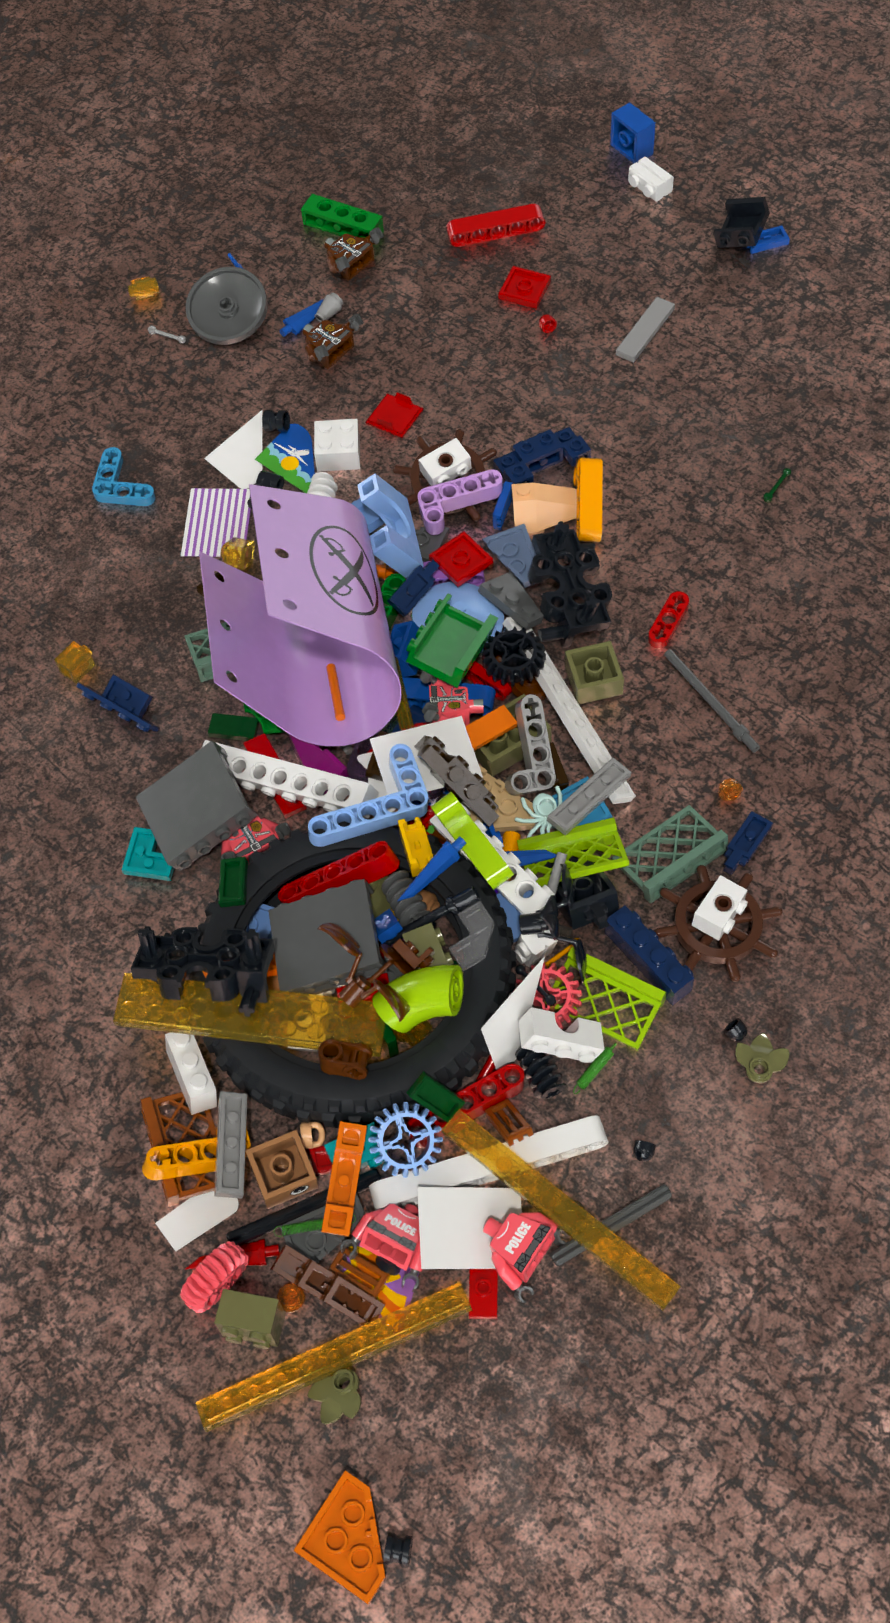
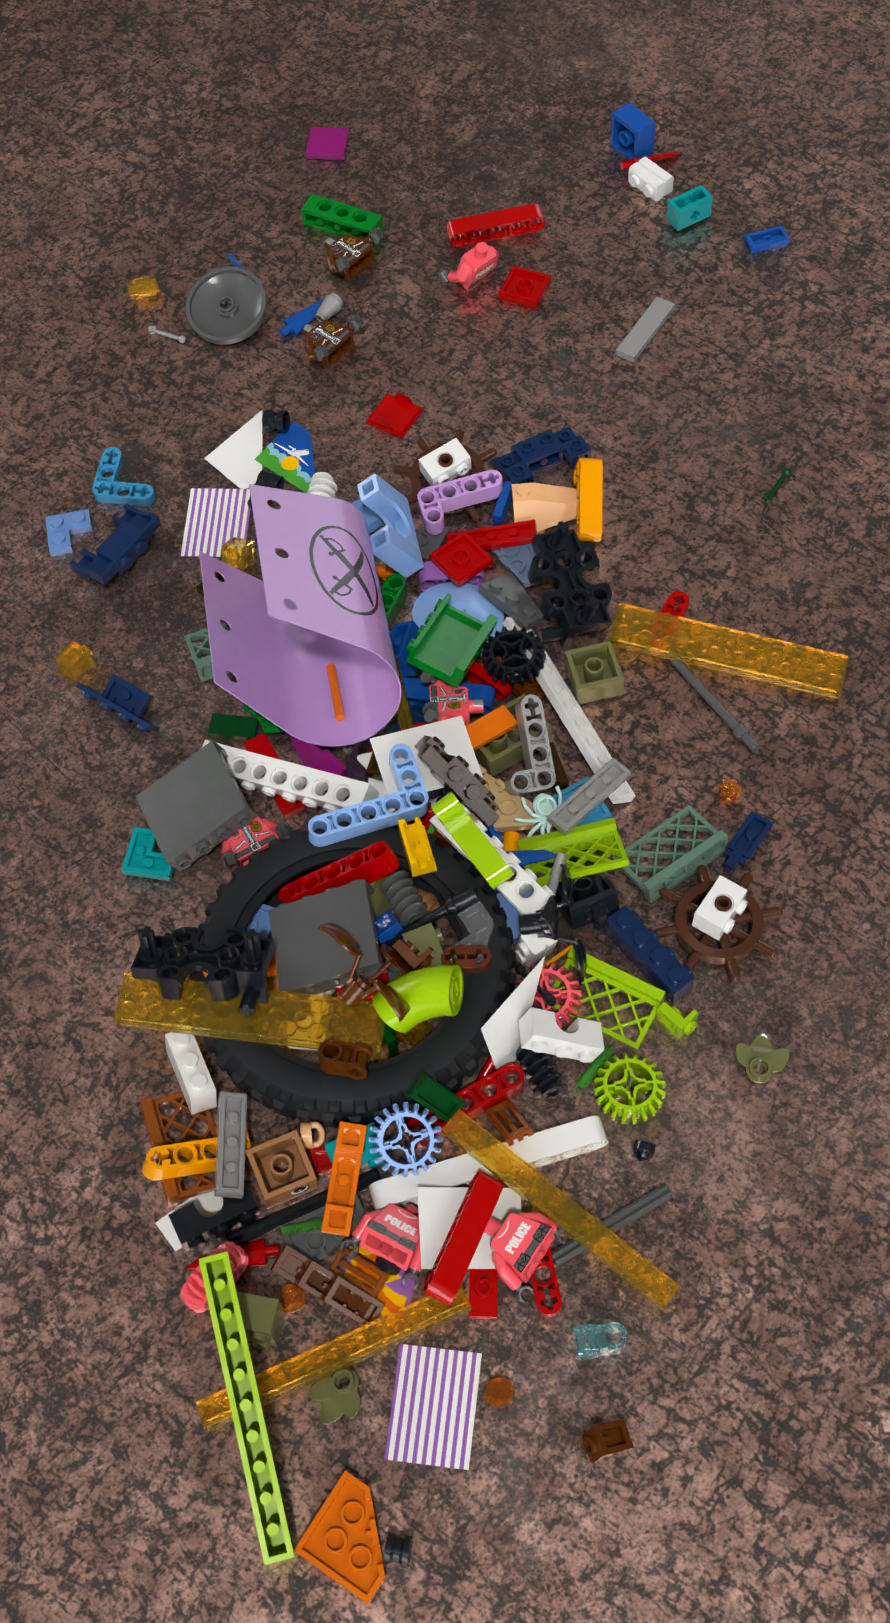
(62, 526): none -> medium blue plate
(120, 548): none -> dark blue bracket
(196, 1229): none -> black arch
(232, 882): dark green tile -> none
(246, 1409): none -> lime brick
(327, 143): none -> magenta tile
(337, 445): white brick -> none
(413, 588): dark blue hinge -> none
(433, 1407): none -> sticker
(438, 864): blue bar -> none
(463, 1238): none -> red beam
(467, 957): none -> copper beam
(473, 267): none -> coral torso
(499, 1392): none -> clear orange plate
(502, 535): none -> red tile
(547, 323): red hinge -> none
(554, 1293): none -> red beam
(597, 1340): none -> clear light blue piece
(607, 1440): none -> reddish brown bracket
(626, 164): none -> red bar
(640, 1085): none -> lime gear
(673, 1020): none -> lime bracket
(689, 208): none -> teal brick
(729, 650): none -> clear yellow plate
(736, 1030): black hinge -> none
(743, 223): black panel -> none

